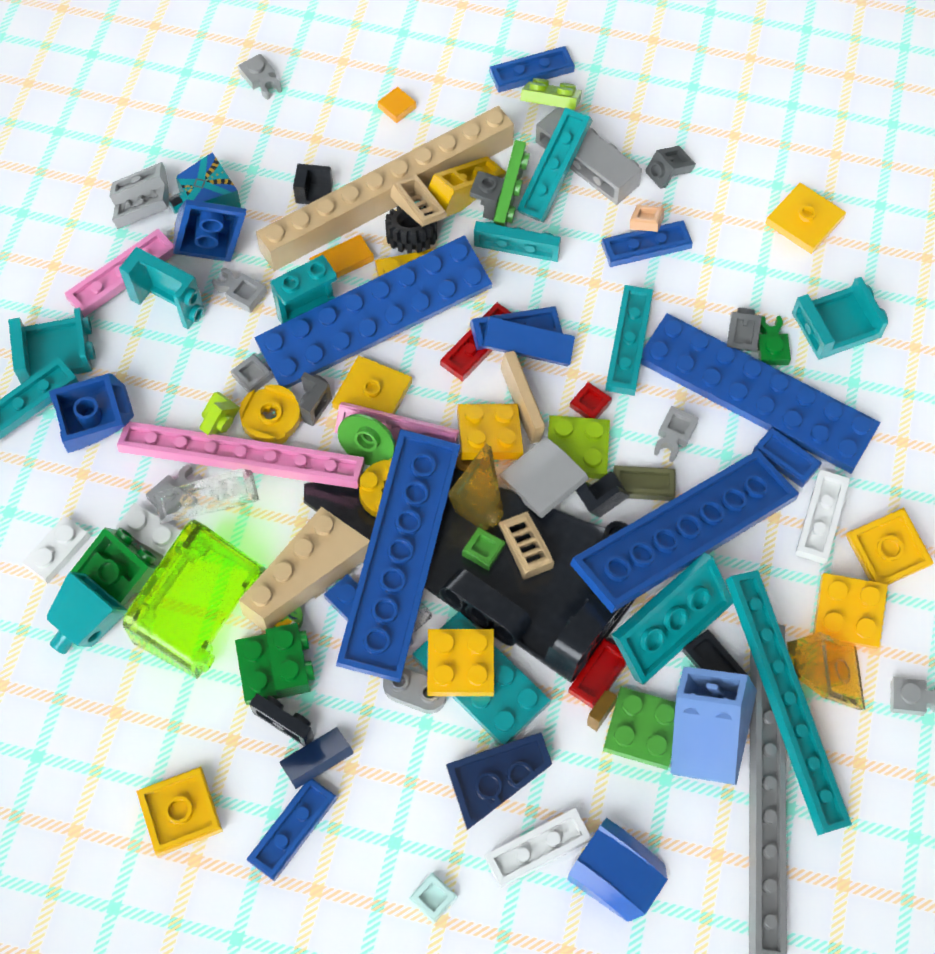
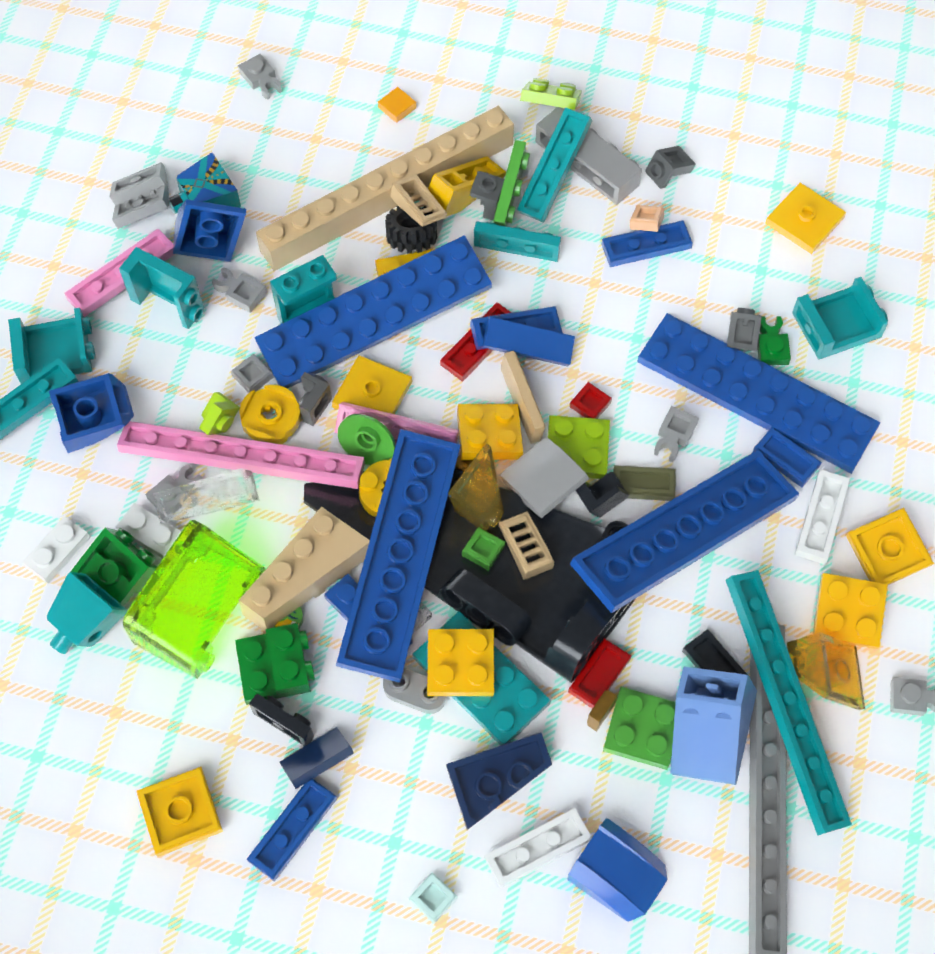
(311, 183): black panel -> none
(347, 255): light orange tile -> none
(522, 70): blue tile -> none
(629, 340): teal plate -> none
(673, 618): teal plate -> none

